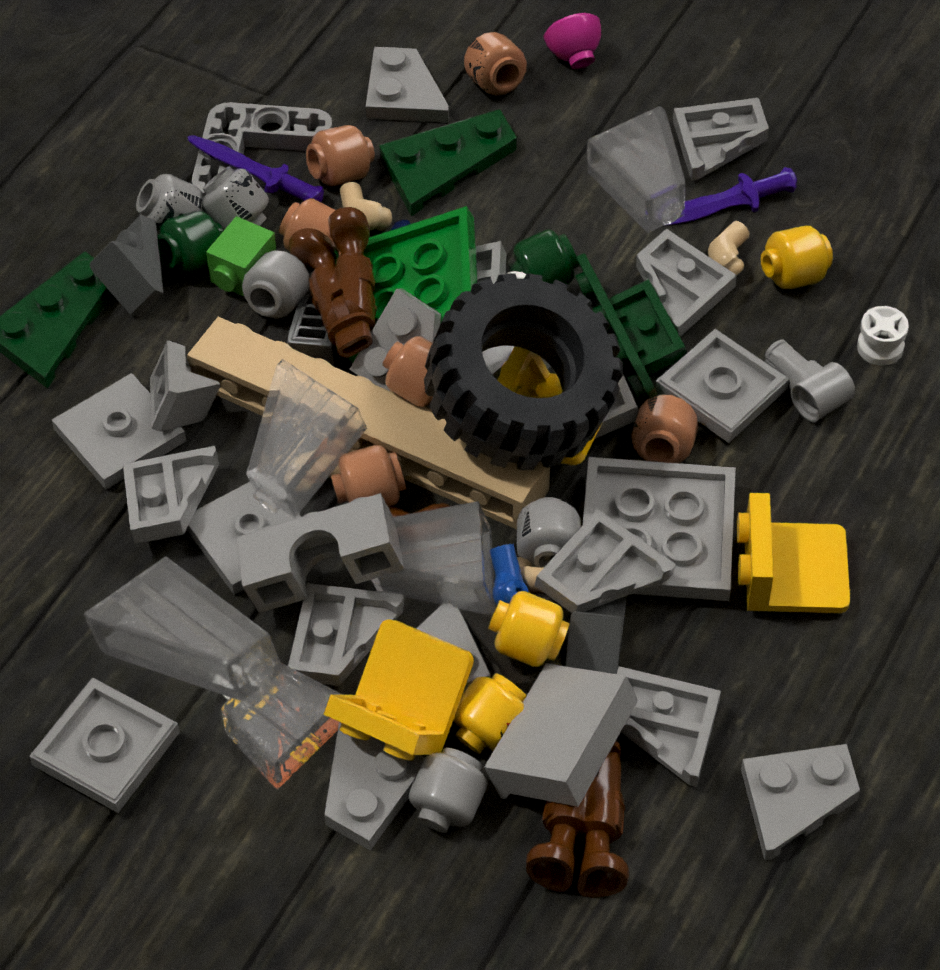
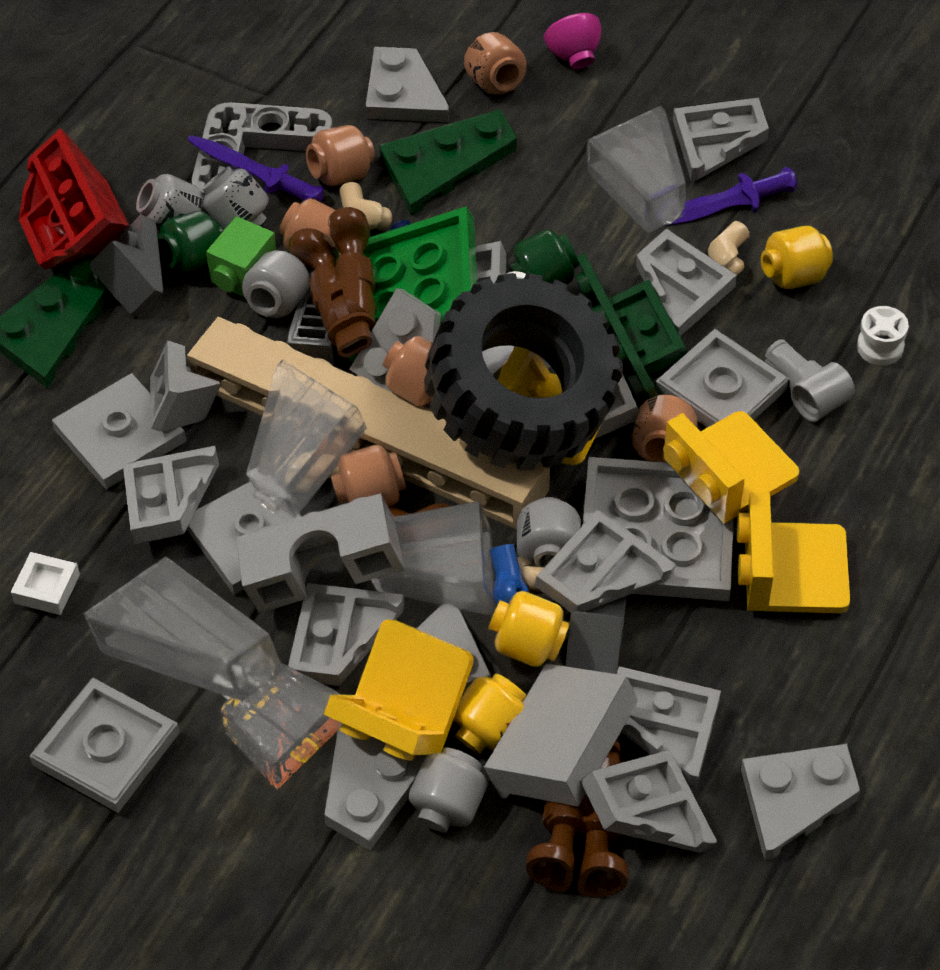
(45, 583): none -> white plate
(67, 205): none -> red wedge
(649, 802): none -> light grey wing
(727, 462): none -> yellow bracket

